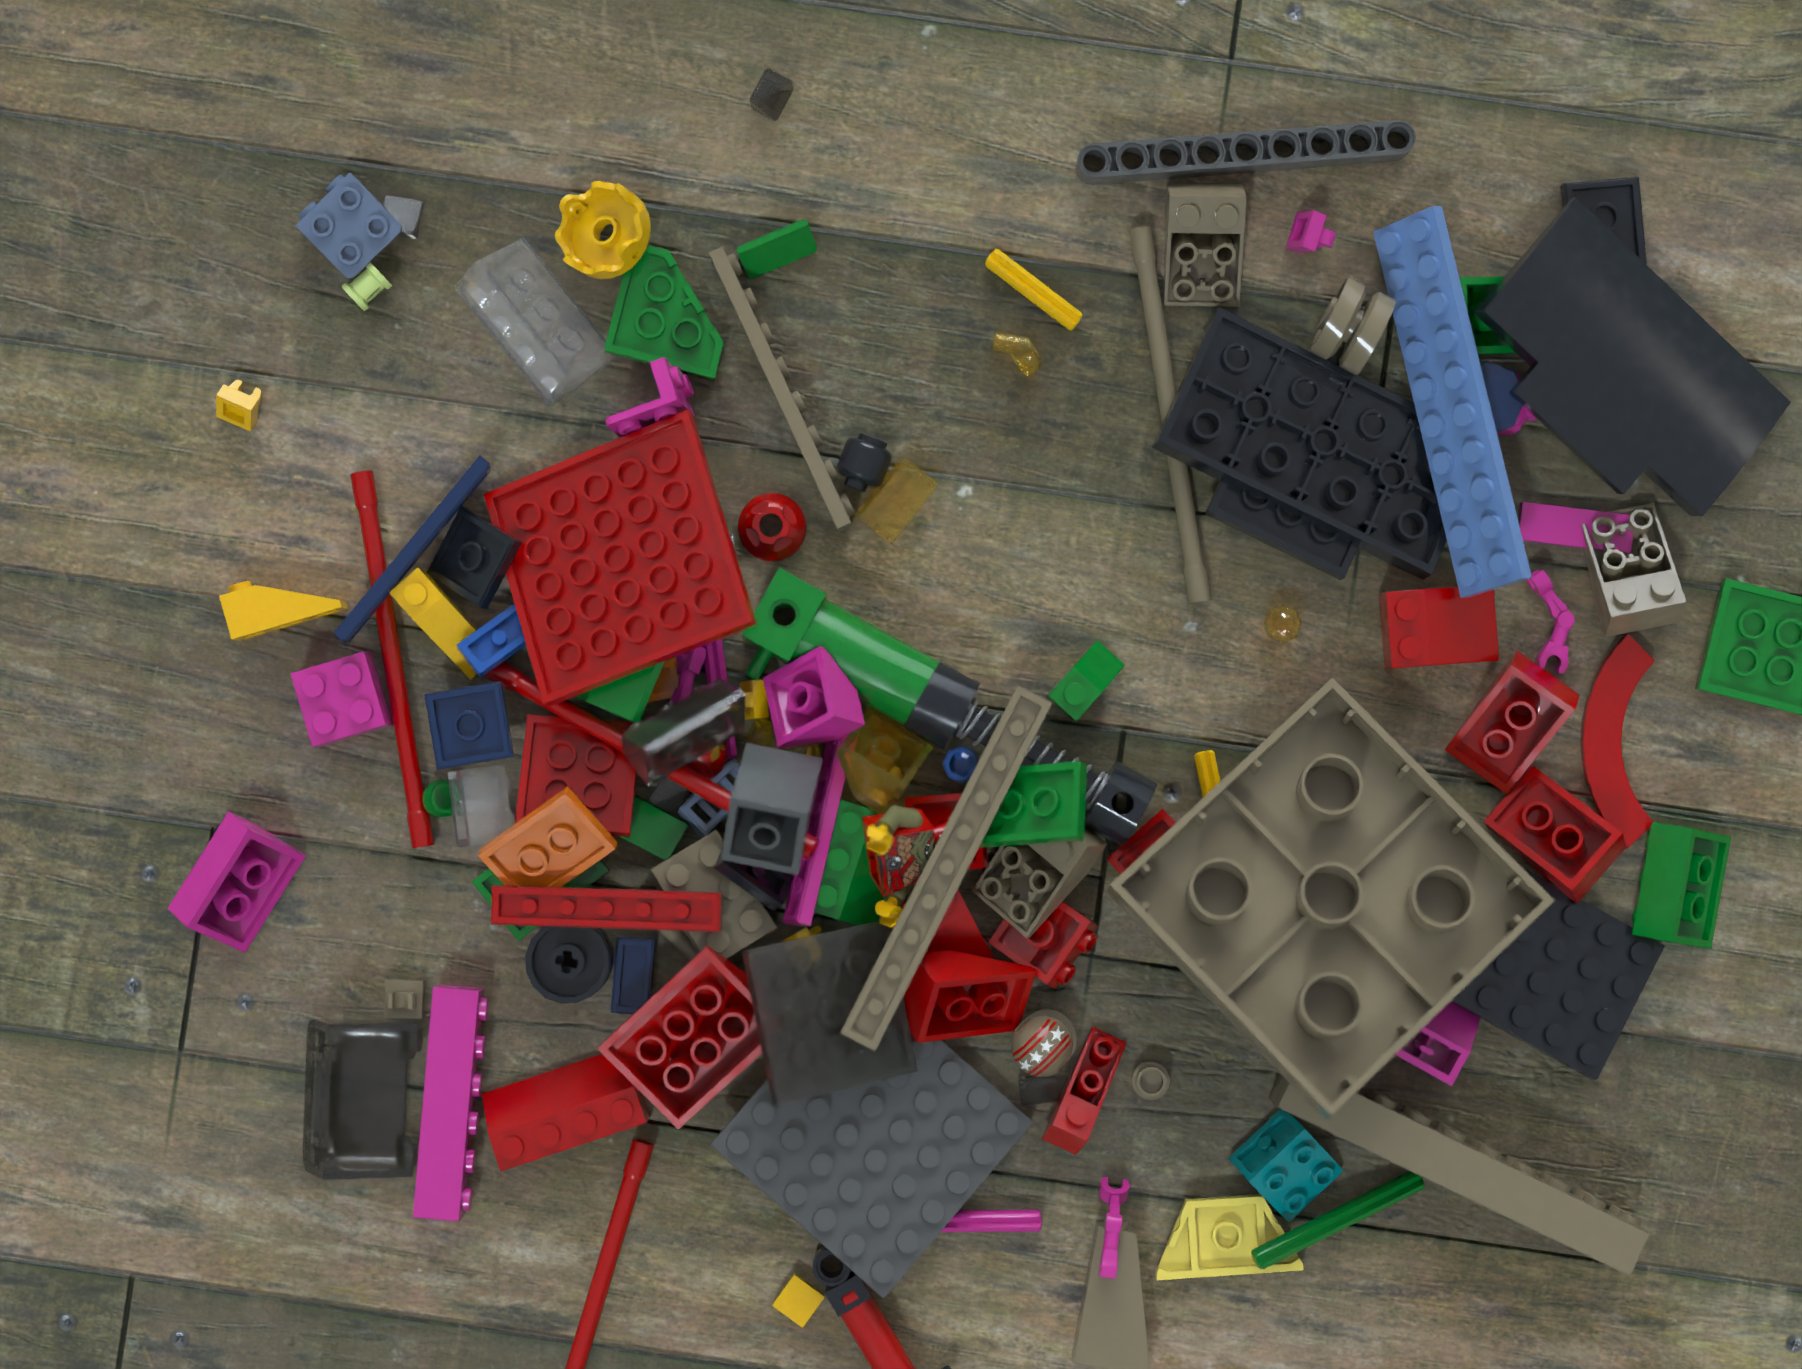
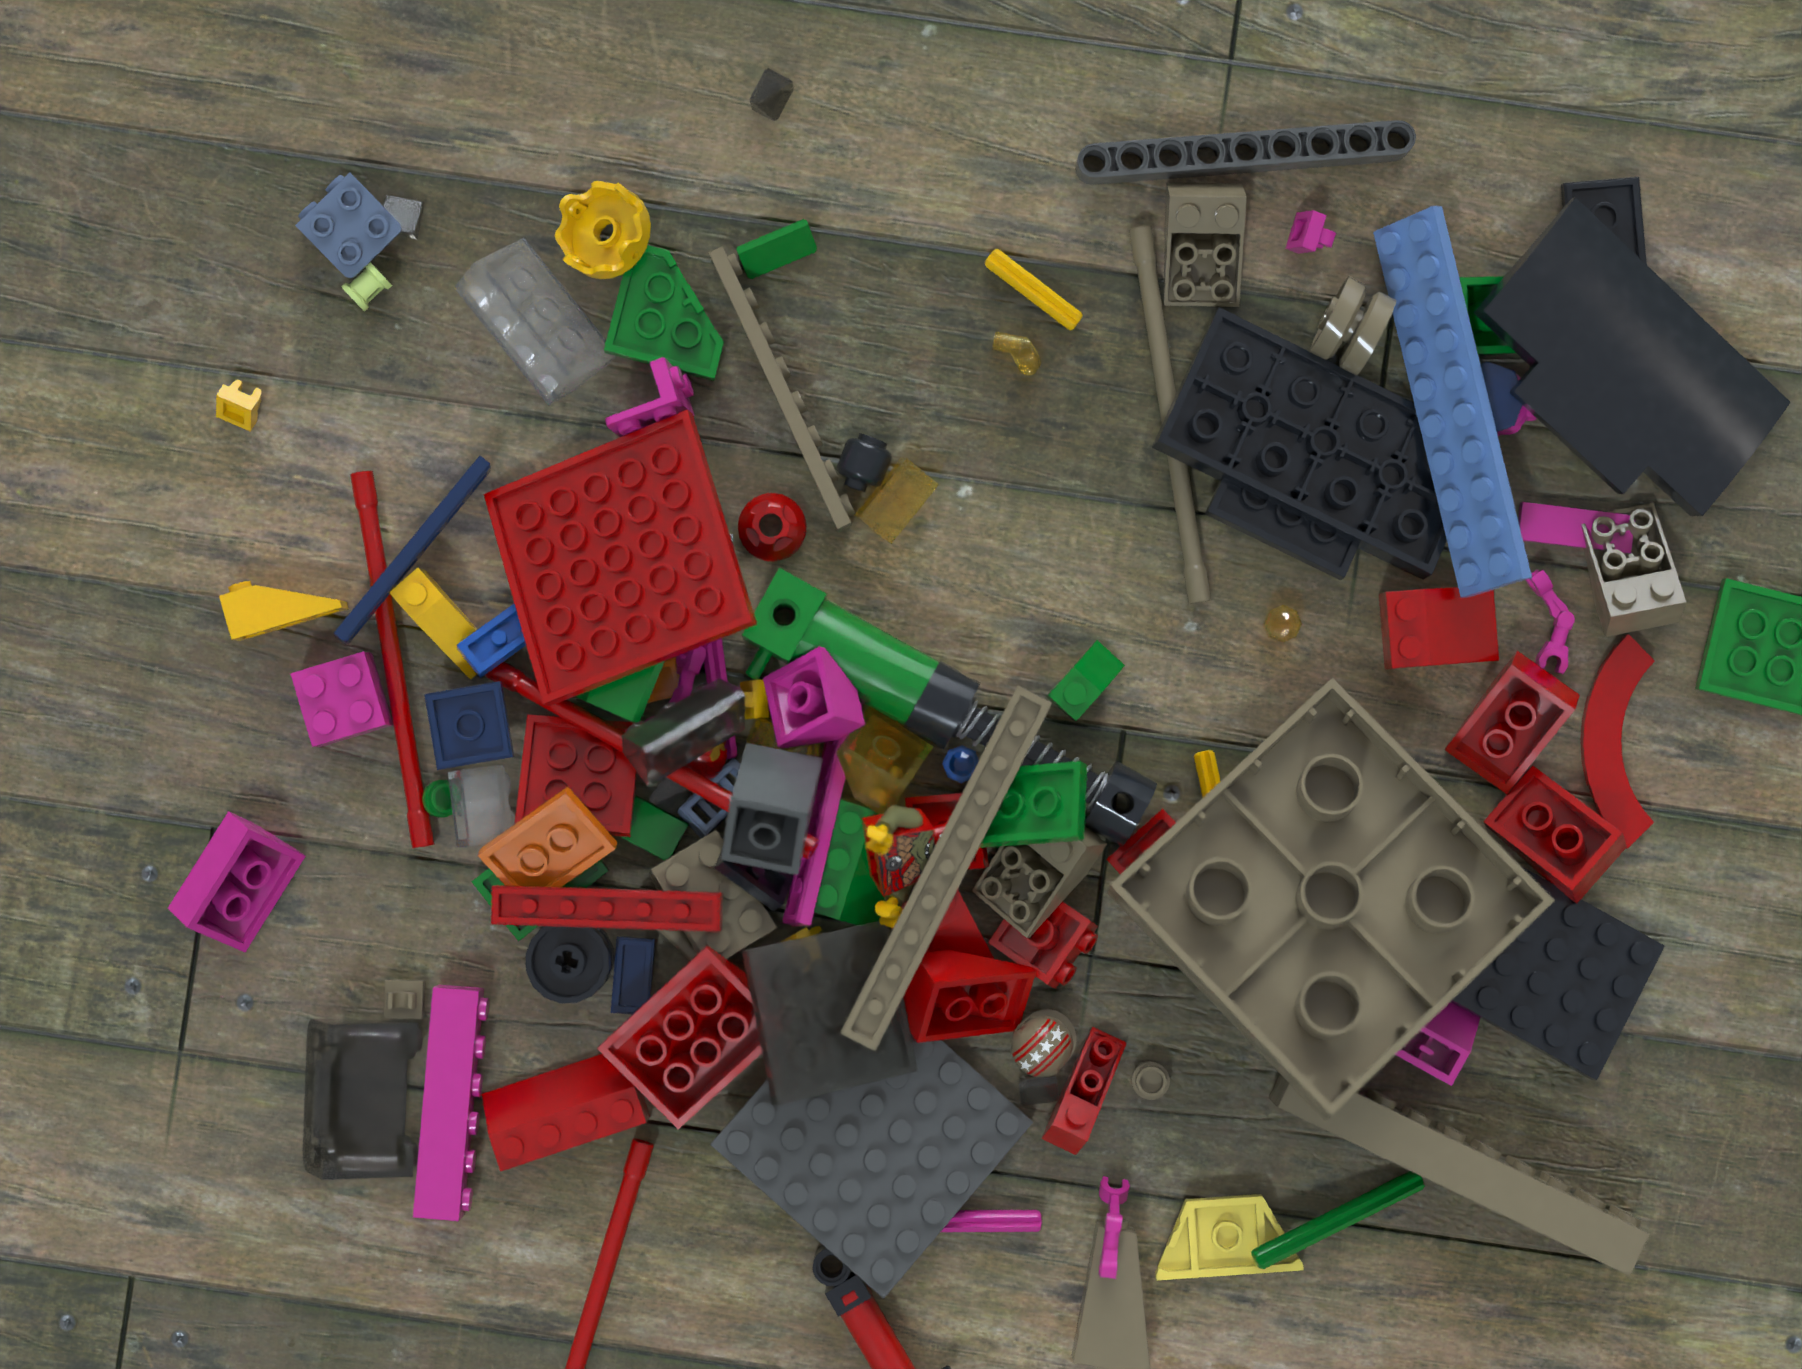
(474, 557): black tile -> none
(798, 1300): yellow tile -> none
(1285, 1164): teal bracket -> none
(1681, 885): green slope -> none

